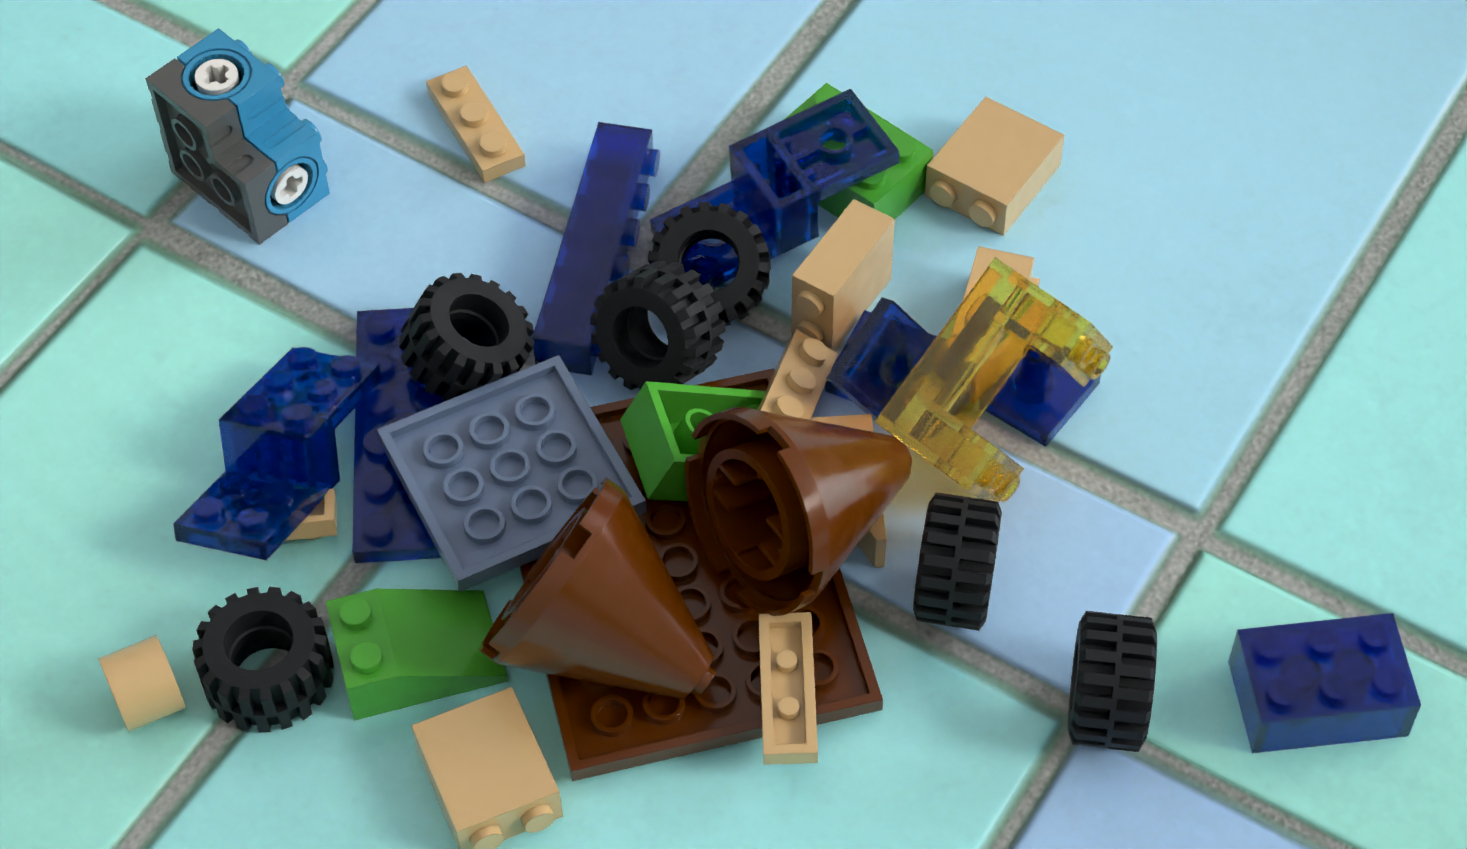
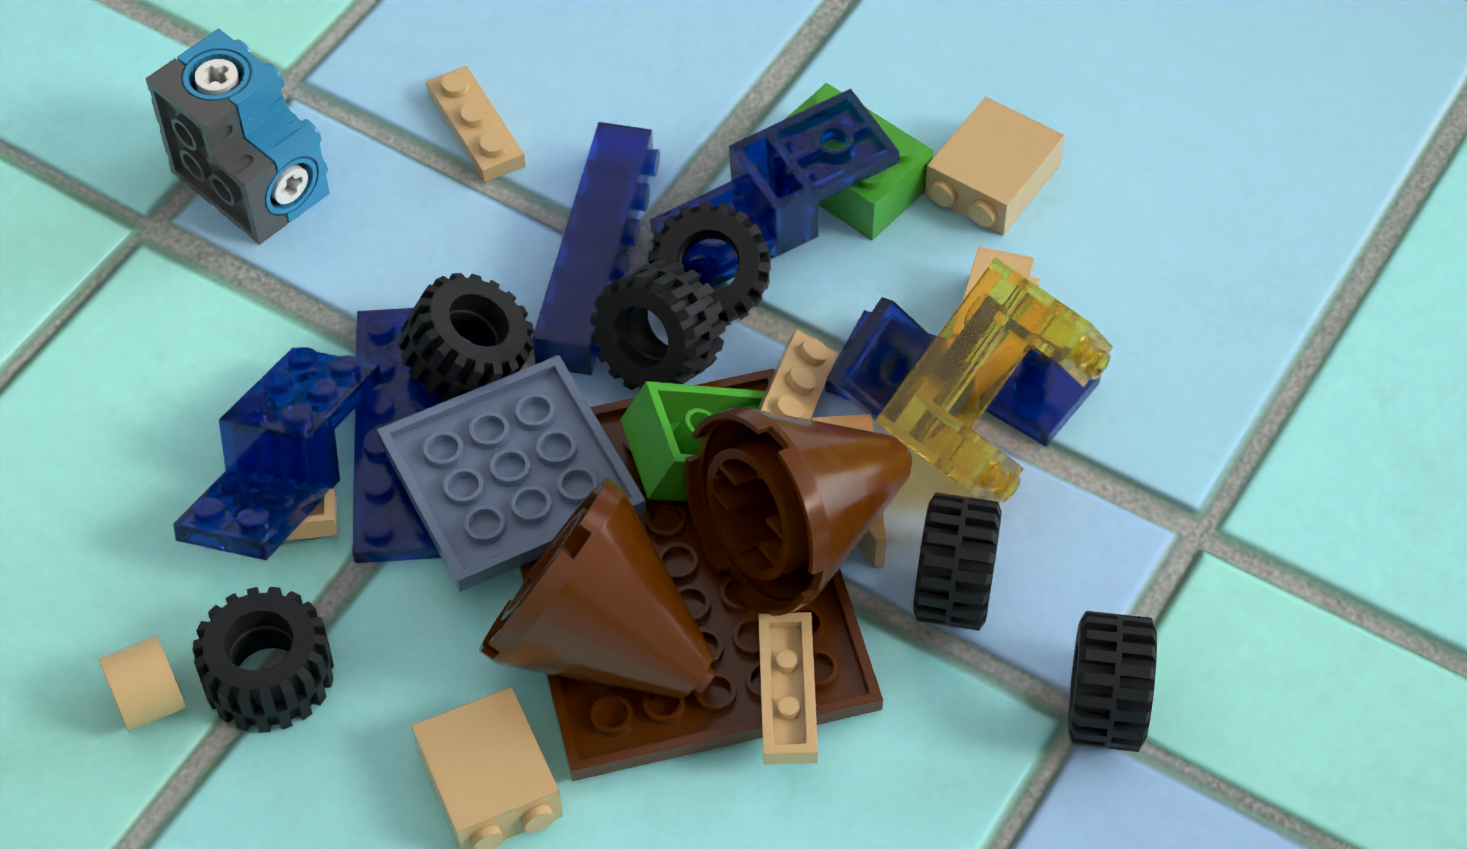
(411, 646): bright green slope -> none
(843, 274): tan brick -> none
(1323, 683): clear blue brick -> none

